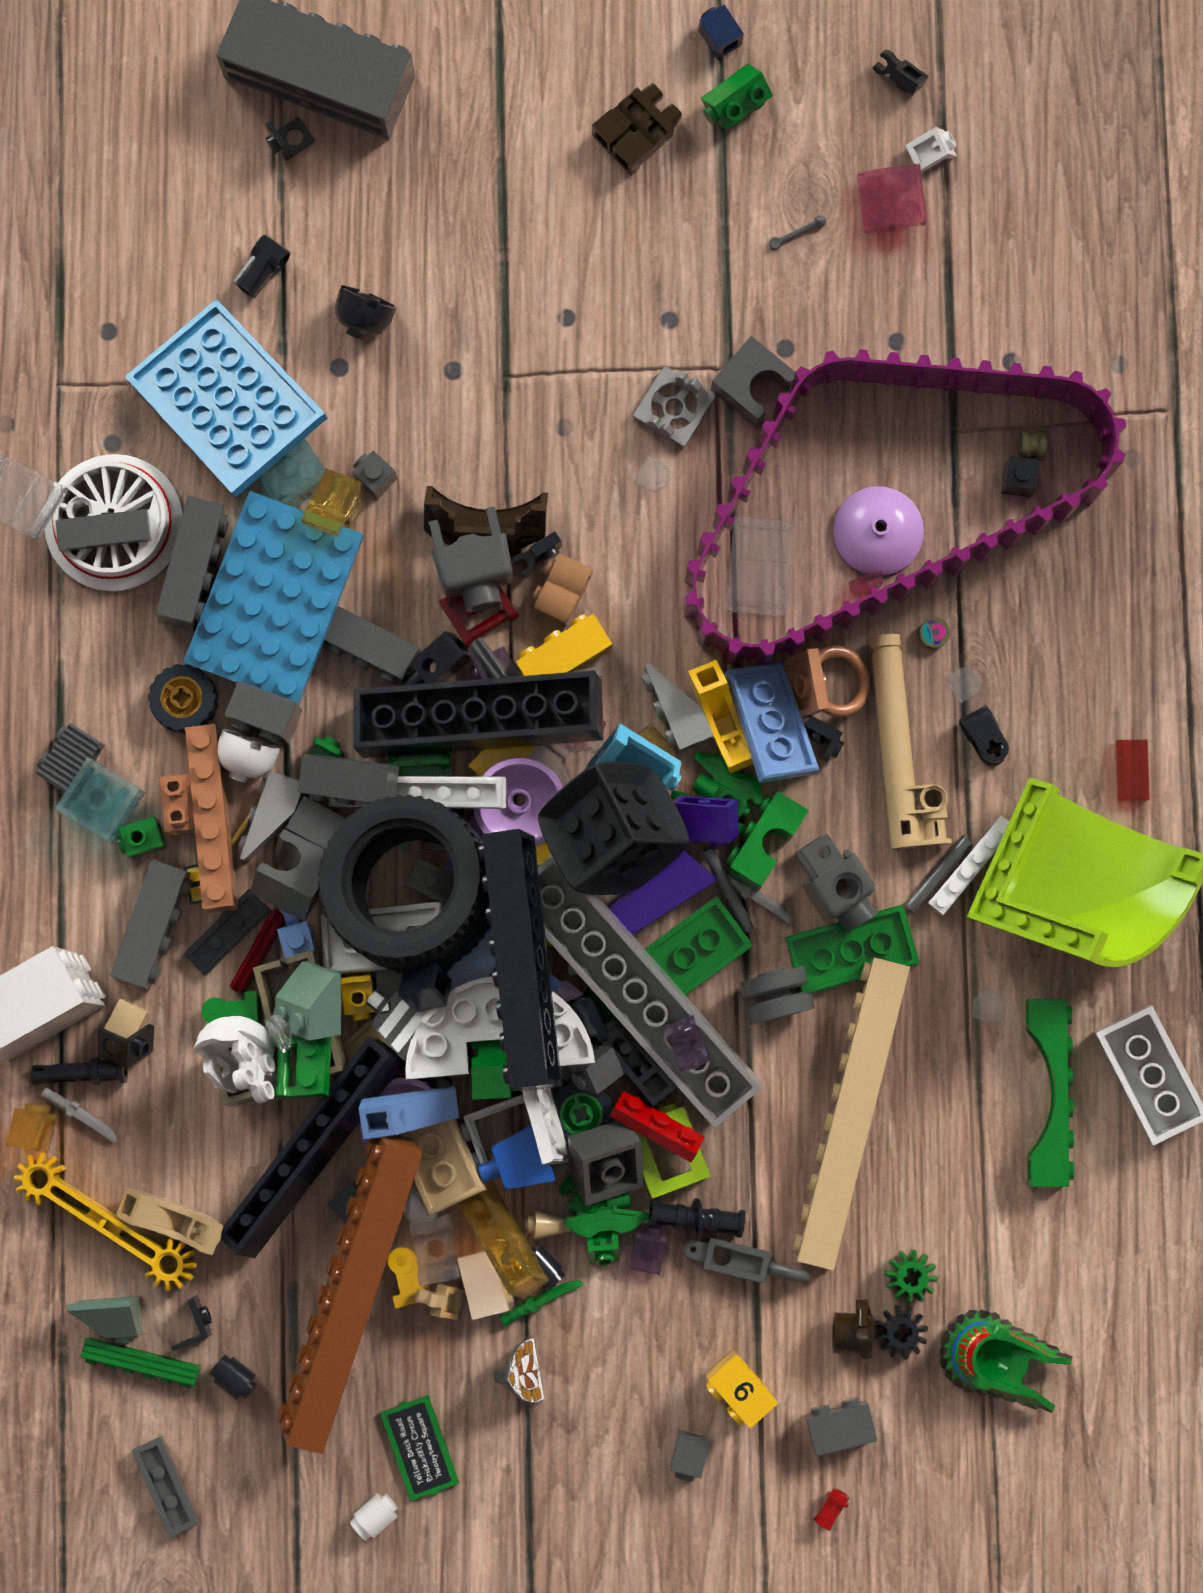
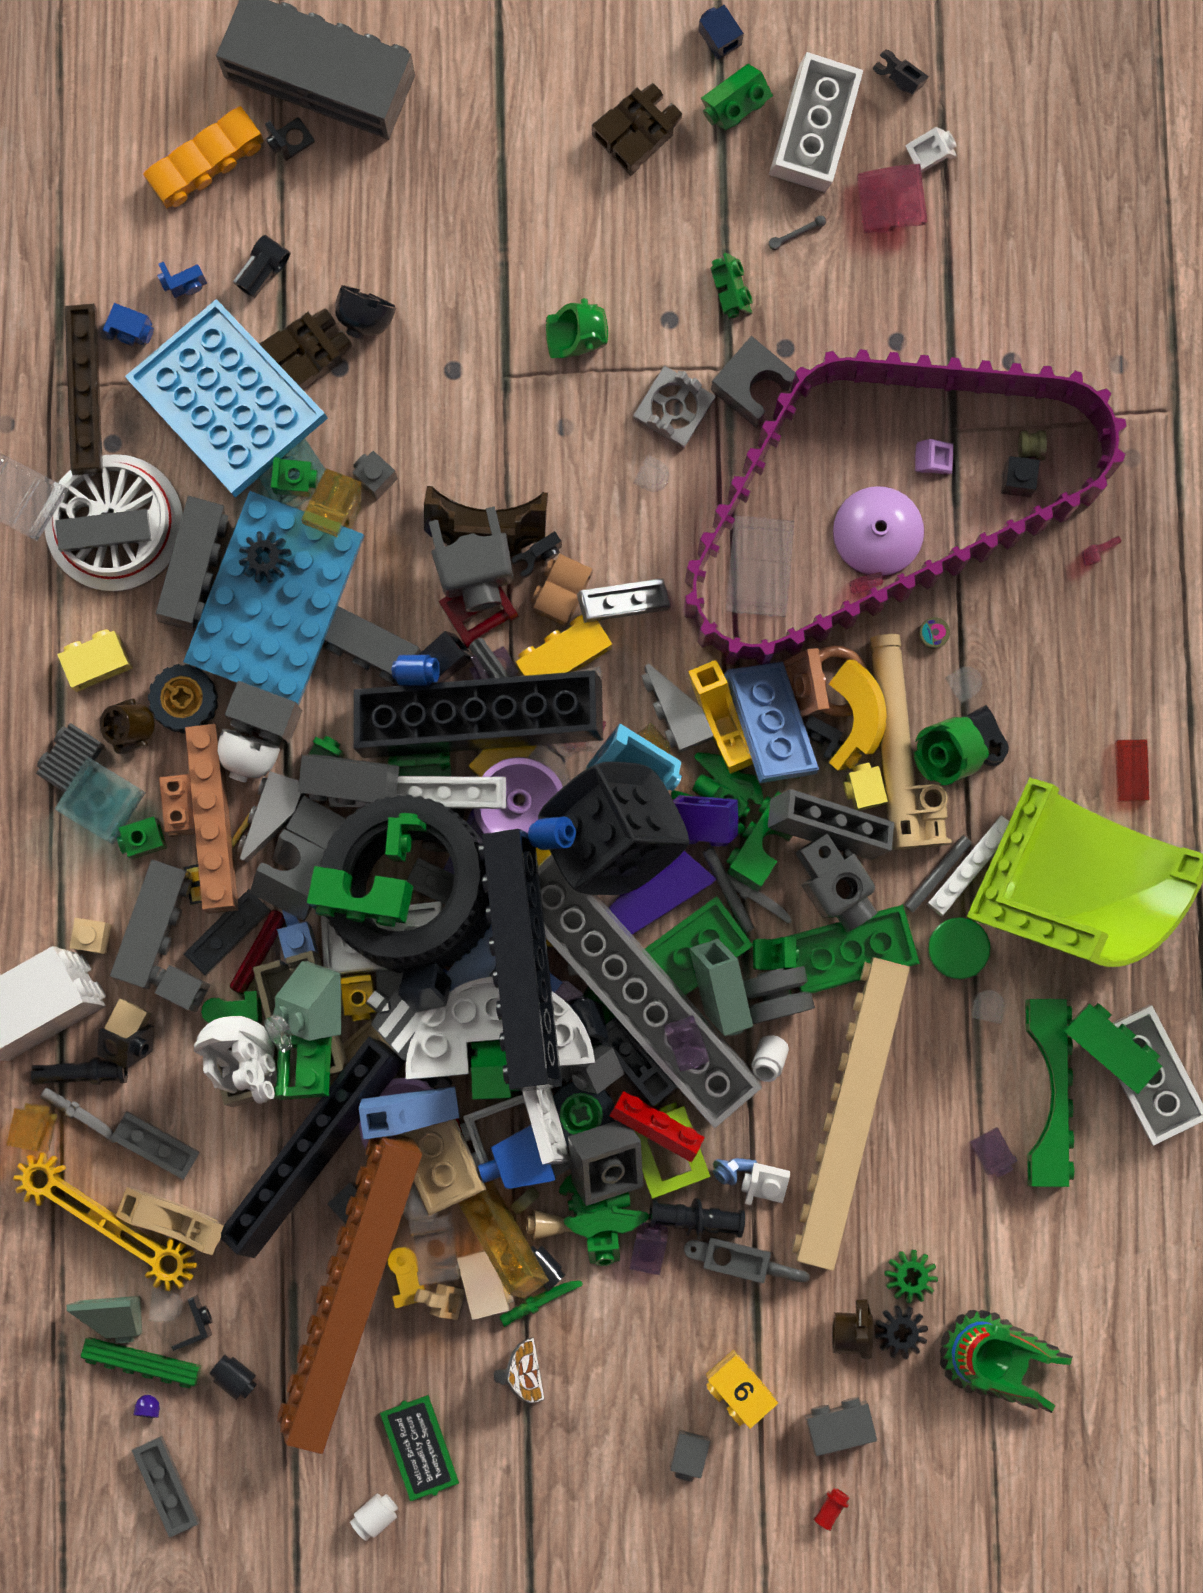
(83, 389): none -> dark brown tile
(90, 936): none -> tan brick
(94, 660): none -> light yellow brick
(127, 725): none -> dark brown piece
(128, 326): none -> blue brick
(147, 1407): none -> dark purple hinge
(155, 1145): none -> dark grey hinge
(165, 1306): none -> clear tile
(181, 988): none -> dark grey brick
(187, 281): none -> blue bracket
(203, 157): none -> light orange brick
(253, 557): none -> black gear
(300, 487): none -> green brick
(308, 339): none -> dark brown hips
(385, 902): none -> green arch
(398, 839): none -> green bracket
(415, 670): none -> blue brick
(525, 1200): none -> olive tile
(552, 833): none -> blue brick
(576, 330): none -> green helmet
(623, 600): none -> tile
(721, 987): none -> sand green brick
(726, 1171): none -> medium blue plate
(729, 274): none -> green hinge
(765, 1183): none -> white bracket
(769, 1058): none -> white brick
(775, 953): none -> green bracket
(814, 817): none -> dark grey brick
(816, 122): none -> white brick
(865, 787): none -> light yellow brick
(868, 710): none -> yellow arch
(934, 457): none -> lavender slope
(950, 750): none -> green brick
(959, 948): none -> green tile
(993, 1153): none -> clear purple bracket
(1092, 553): none -> clear pink hand
(1114, 1046): none -> green brick

